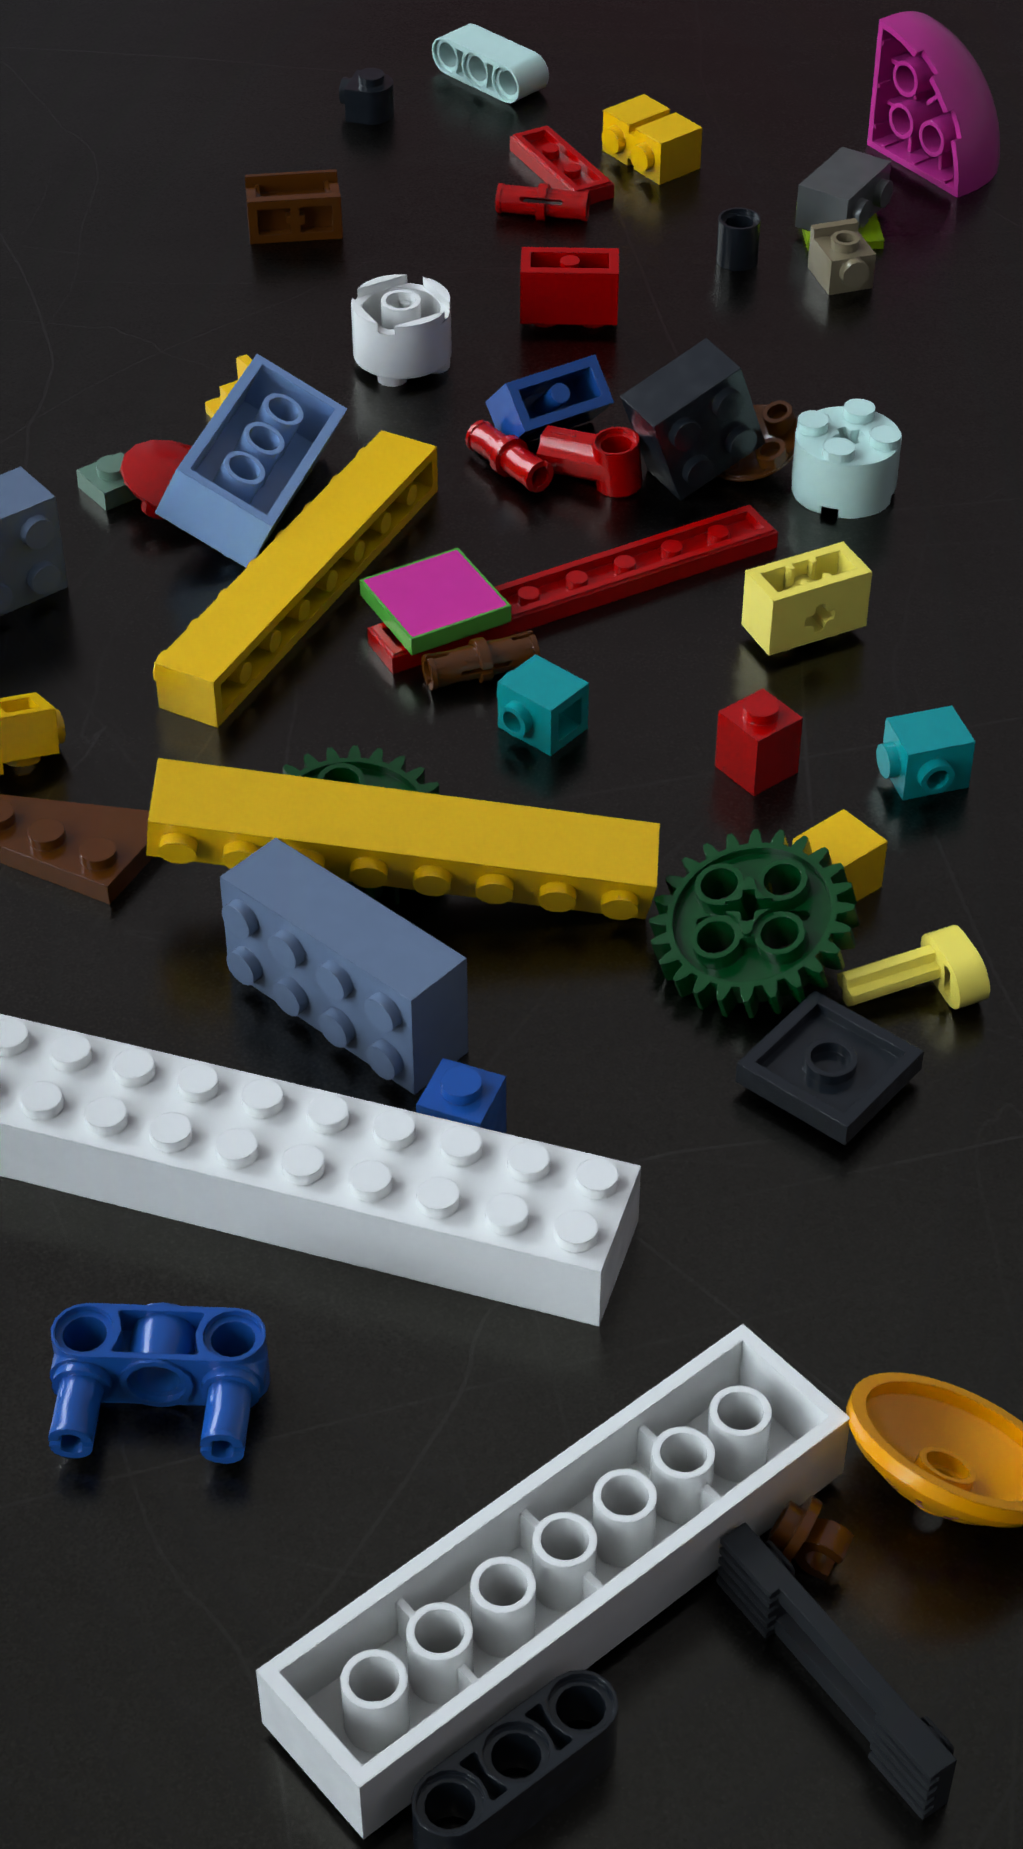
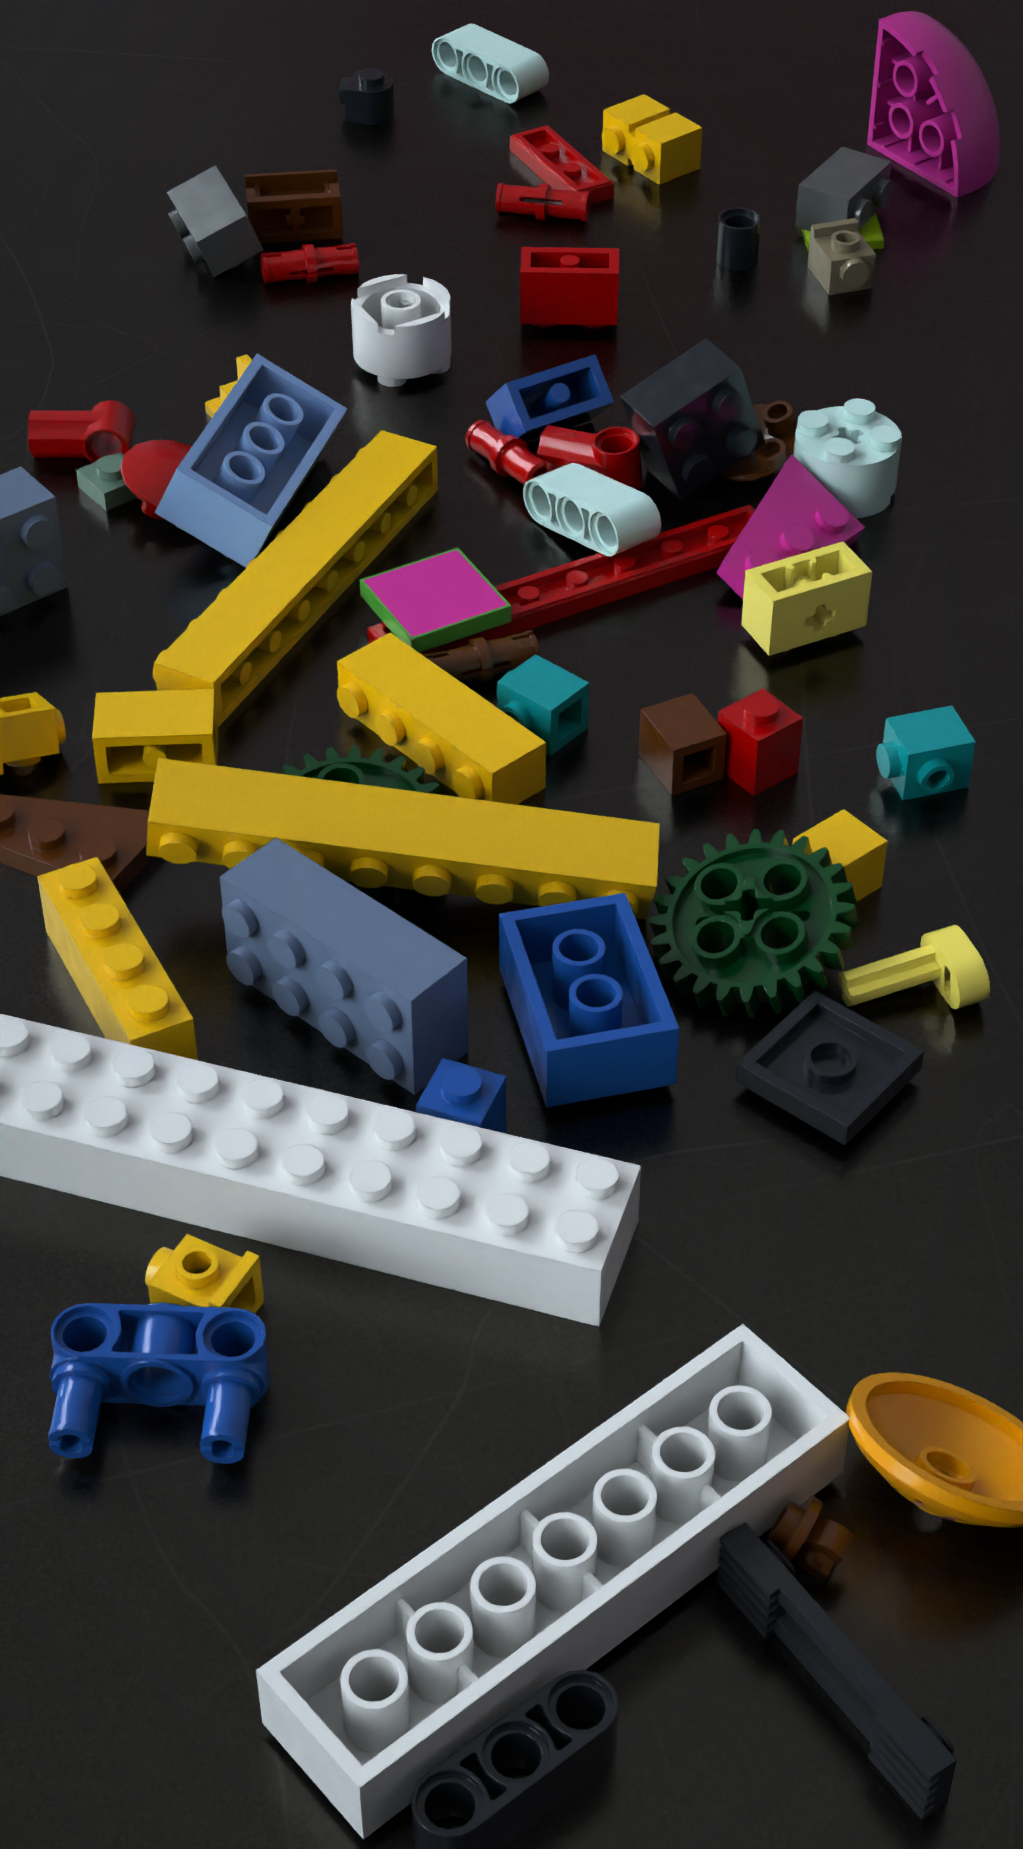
(81, 432): none -> red piece
(113, 961): none -> yellow brick
(149, 725): none -> yellow brick
(205, 1276): none -> yellow brick
(212, 222): none -> dark grey brick
(309, 263): none -> red pin
(440, 723): none -> yellow brick
(587, 1000): none -> blue brick
(592, 509): none -> light aqua beam
(682, 744): none -> reddish brown brick
(789, 521): none -> dark pink wing

